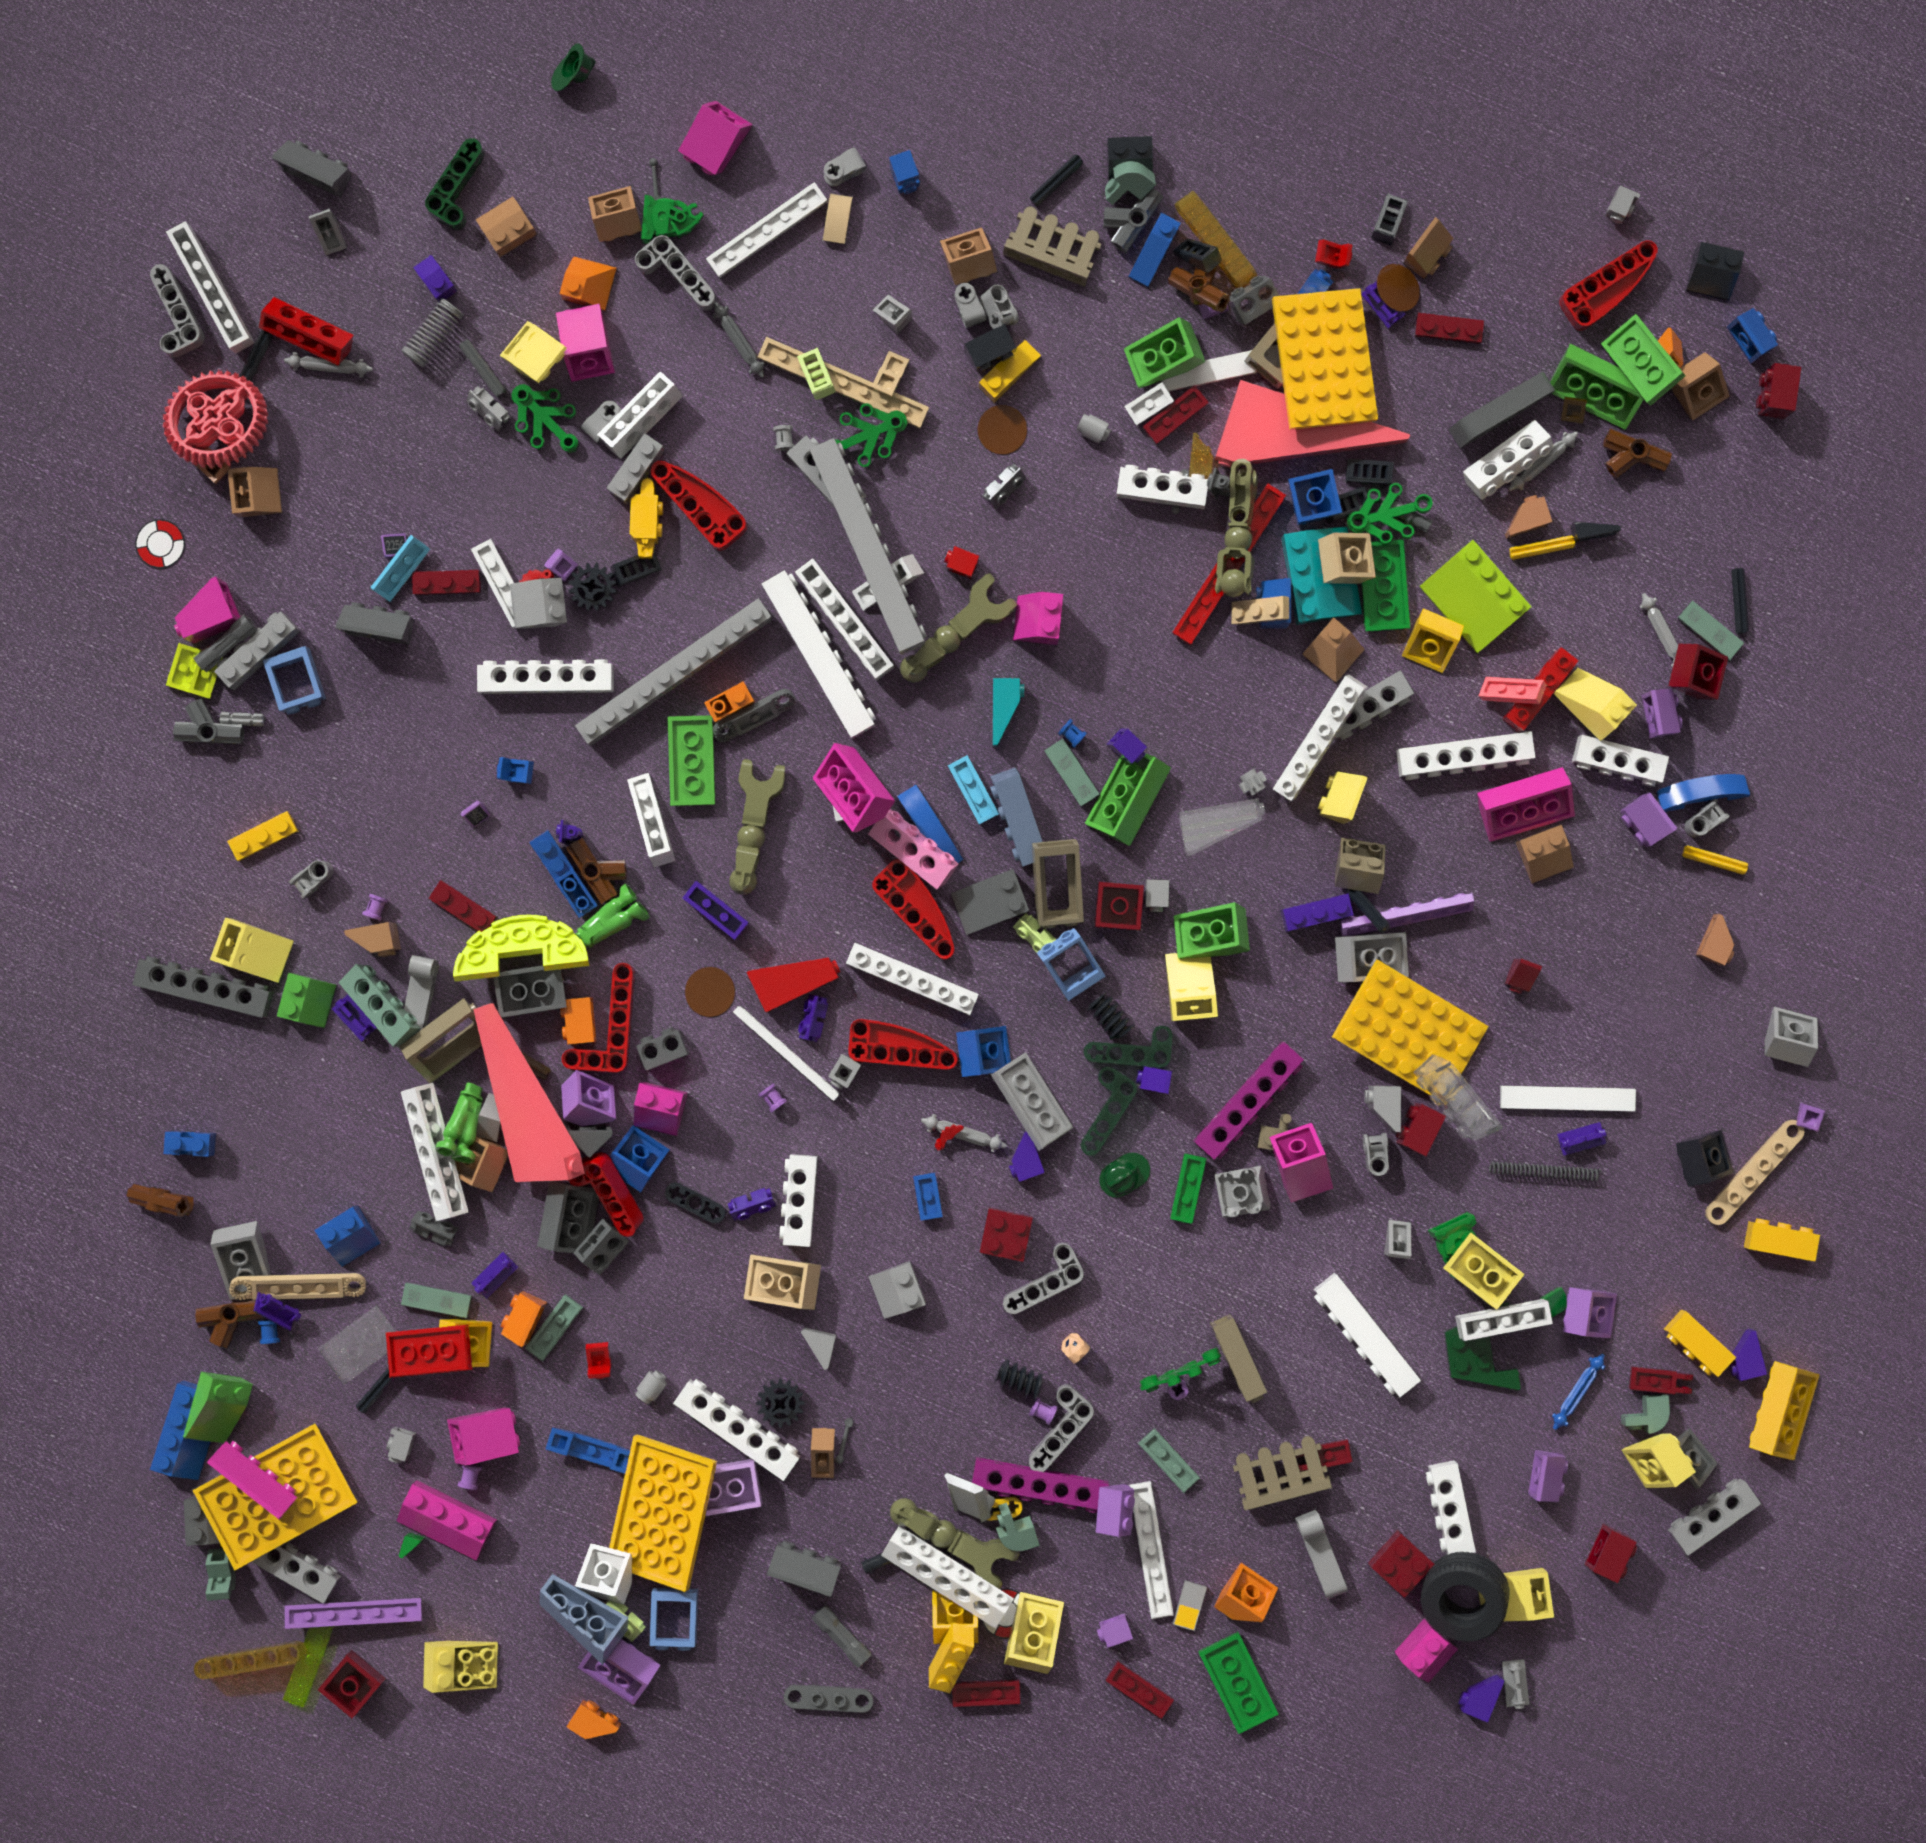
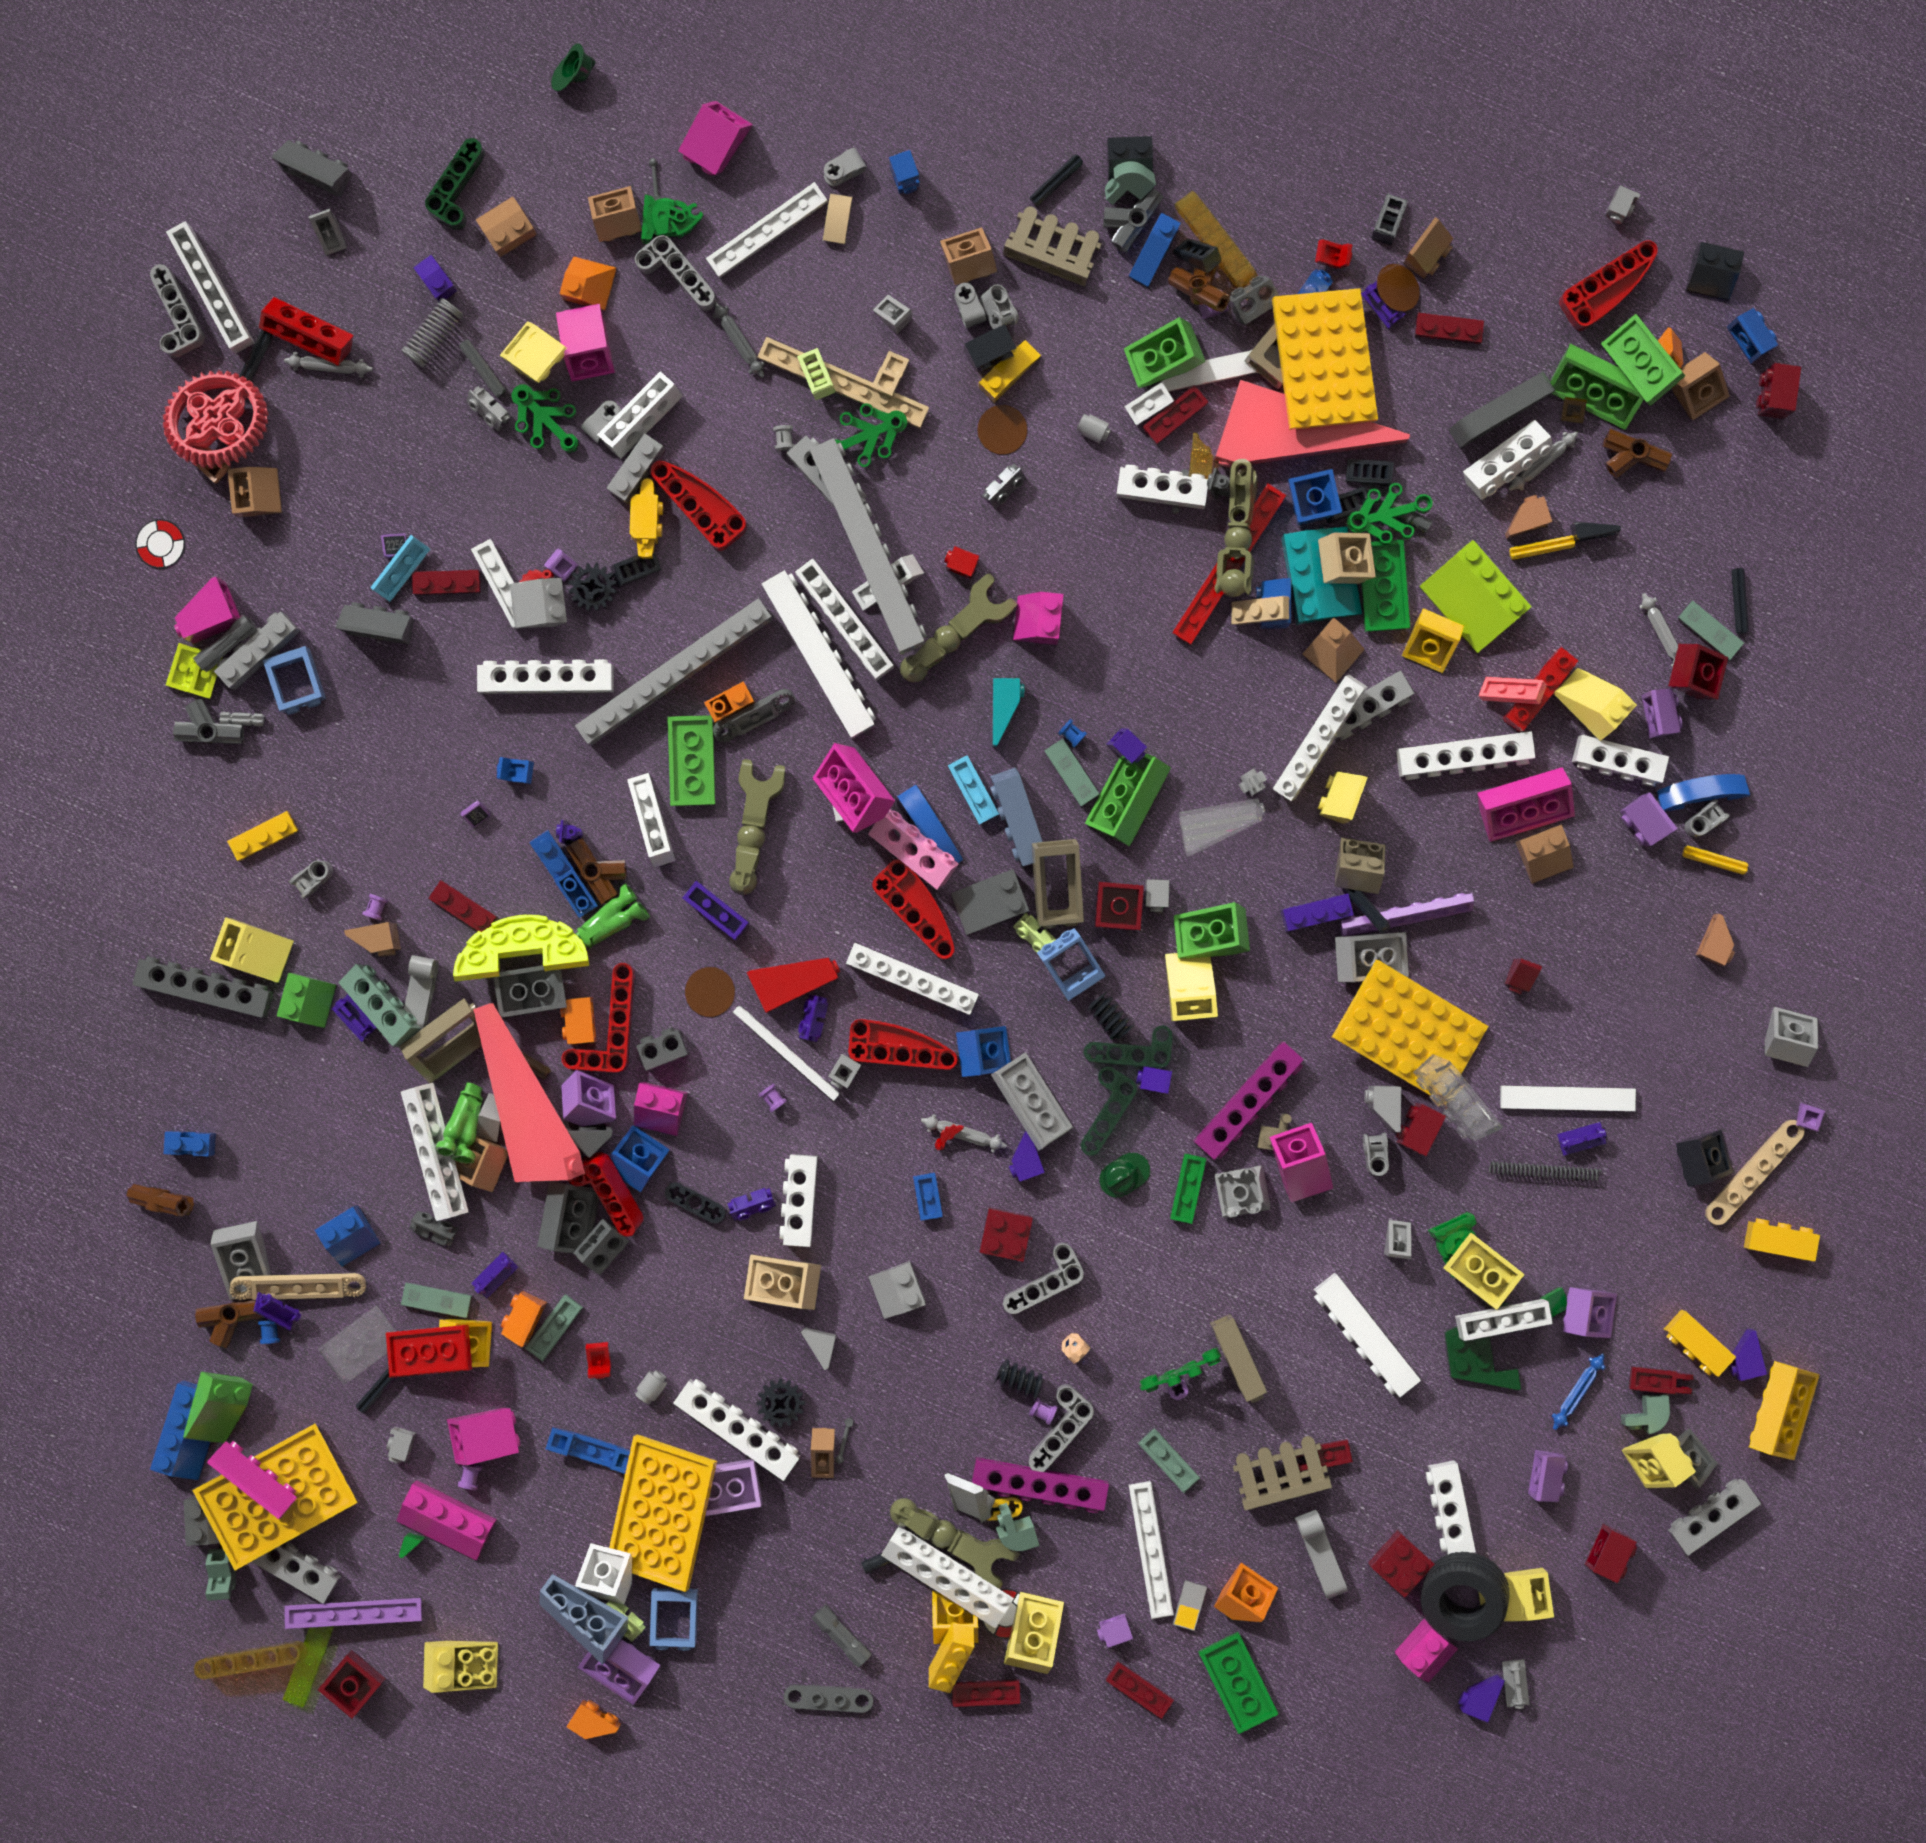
(804, 1568): dark grey slope -> none
(1115, 1510): medium lavender slope -> none

